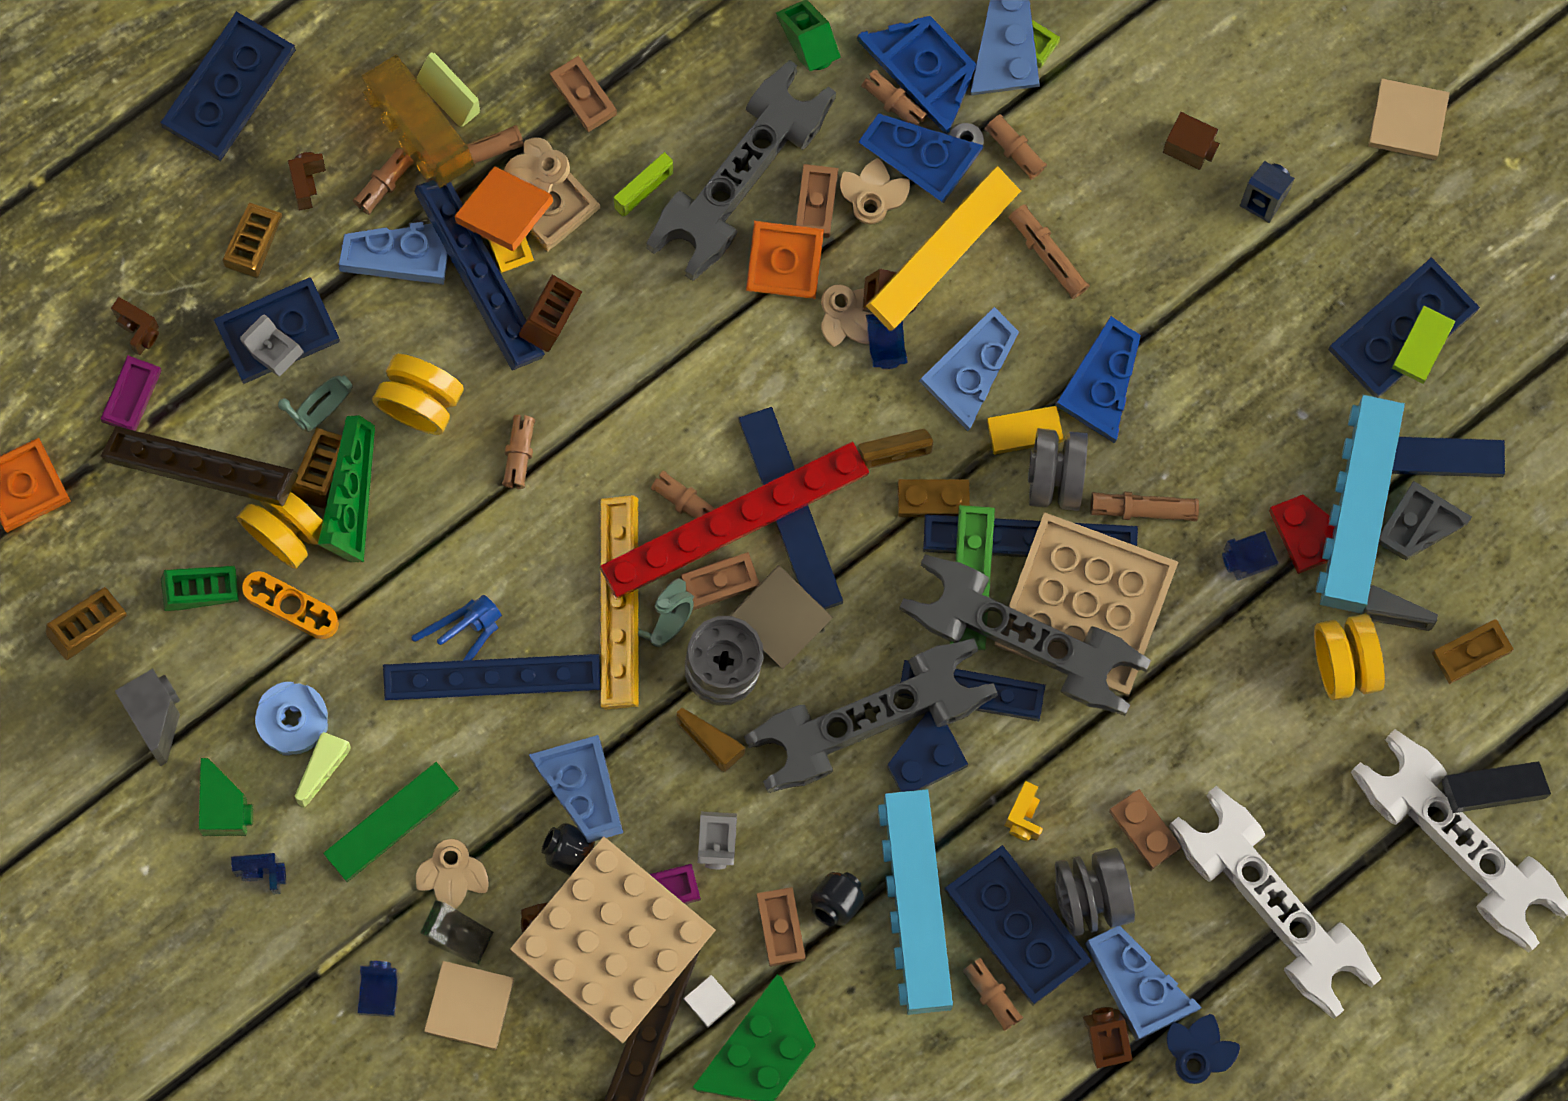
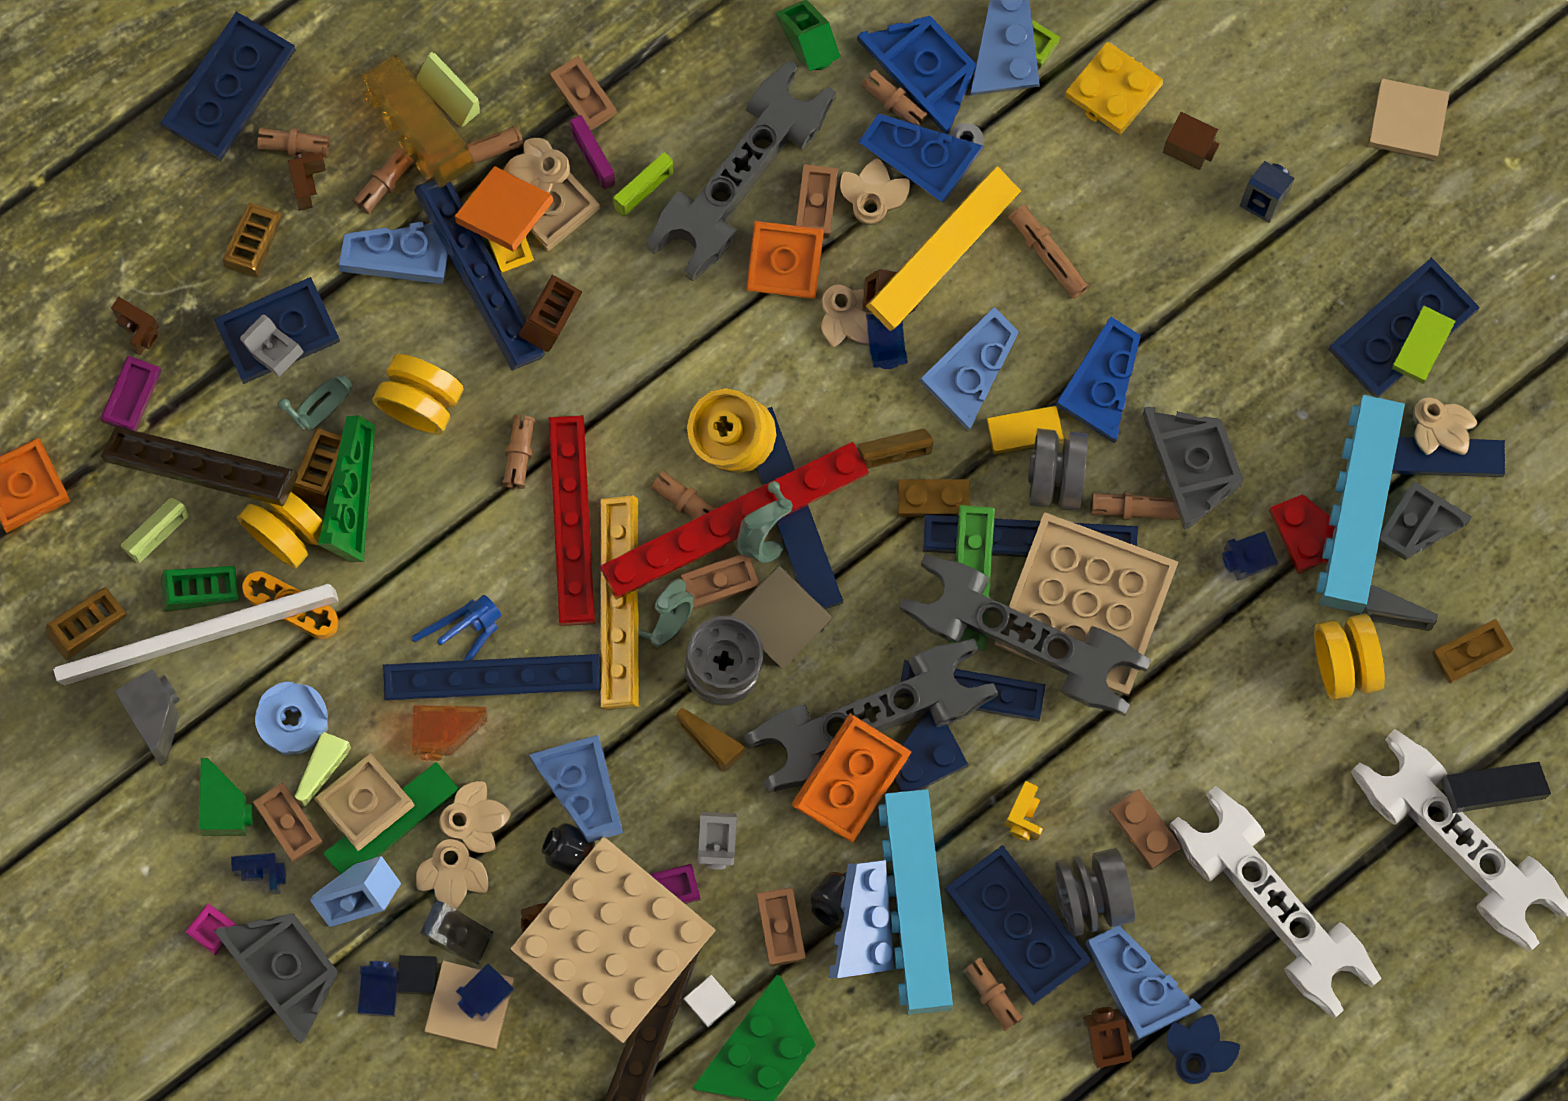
(155, 530): none -> yellowish green slope
(195, 634): none -> white tile
(204, 926): none -> dark pink tile
(284, 967): none -> dark grey wing
(288, 822): none -> medium nougat plate
(293, 142): none -> medium nougat pin
(357, 892): none -> light blue slope
(364, 802): none -> tan tile
(417, 974): none -> black tile
(444, 729): none -> clear orange slope
(479, 816): none -> tan plate
(483, 993): none -> clear blue bracket
(571, 520): none -> red tile
(592, 152): none -> magenta tile
(734, 450): none -> yellow wheel
(758, 524): none -> sand green helmet
(851, 778): none -> orange tile
(866, 924): none -> wing
(1015, 146): medium nougat pin -> none
(1114, 88): none -> yellow plate
(1194, 461): none -> dark grey wing
(1445, 429): none -> tan plate

